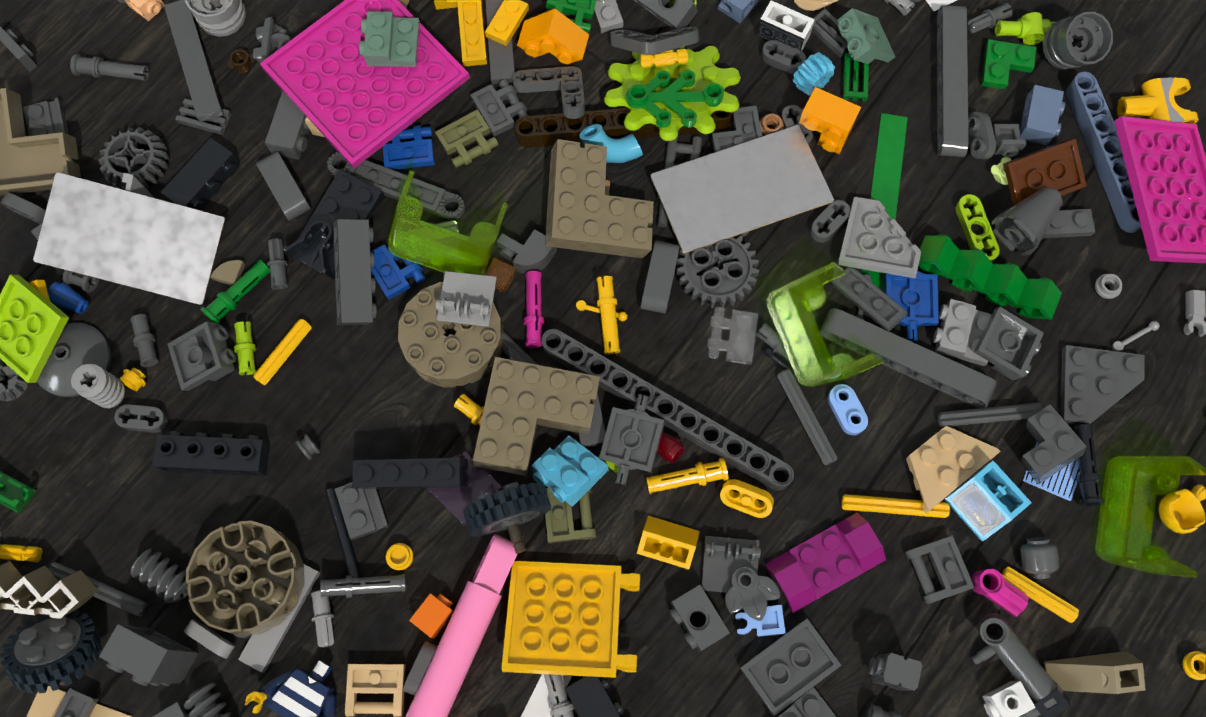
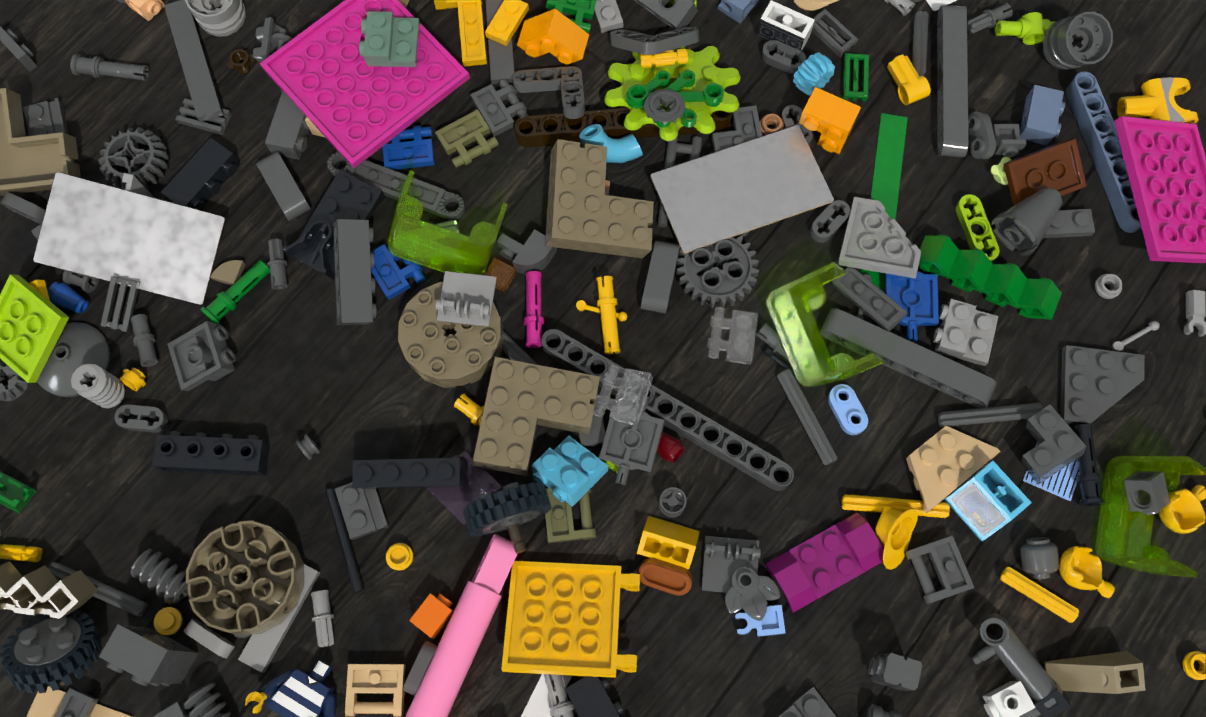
(119, 304): none -> dark grey tile
(168, 621): none -> yellow plate
(244, 348): lime pin -> none
(282, 351): yellow axle -> none
(364, 585): dark grey pin -> none
(630, 396): none -> clear plate
(665, 576): none -> dark orange tile
(667, 98): none -> dark grey gear
(672, 498): none -> dark grey wheel
(697, 601): dark grey brick -> none
(699, 474): yellow pin -> none
(746, 498): yellow plate -> none
(790, 667): dark grey plate -> none
(865, 37): sand green plate -> none
(894, 533): none -> yellow piece
(910, 85): none -> yellow piece
(920, 39): none -> dark grey axle
(1000, 591): dark pink piece -> none
(1002, 57): green plate -> none
(1009, 344): dark grey plate -> none
(1084, 571): none -> yellow hair
(1151, 482): none -> dark grey brick

